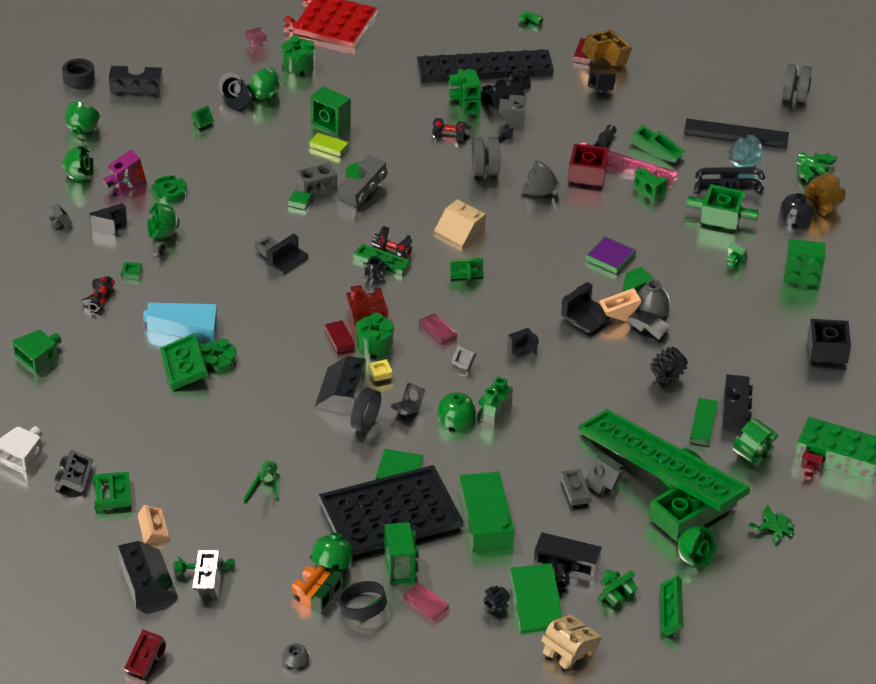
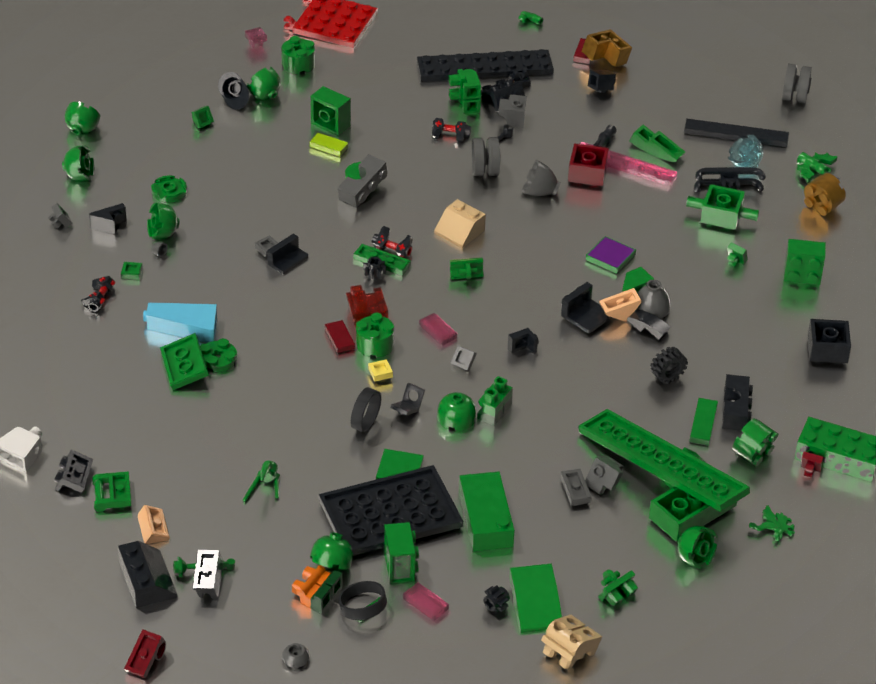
(36, 349): green torso -> none
(76, 65): black tyre -> none
(126, 172): magenta torso -> none
(147, 82): black arch -> none
(299, 199): green tile -> none
(317, 179): dark grey brick -> none
(342, 385): black slope -> none
(560, 573): black pin -> none
(578, 556): black brick -> none
(650, 183): green leg -> none
(671, 605): green plate -> none
(797, 209): black cylinder -> none

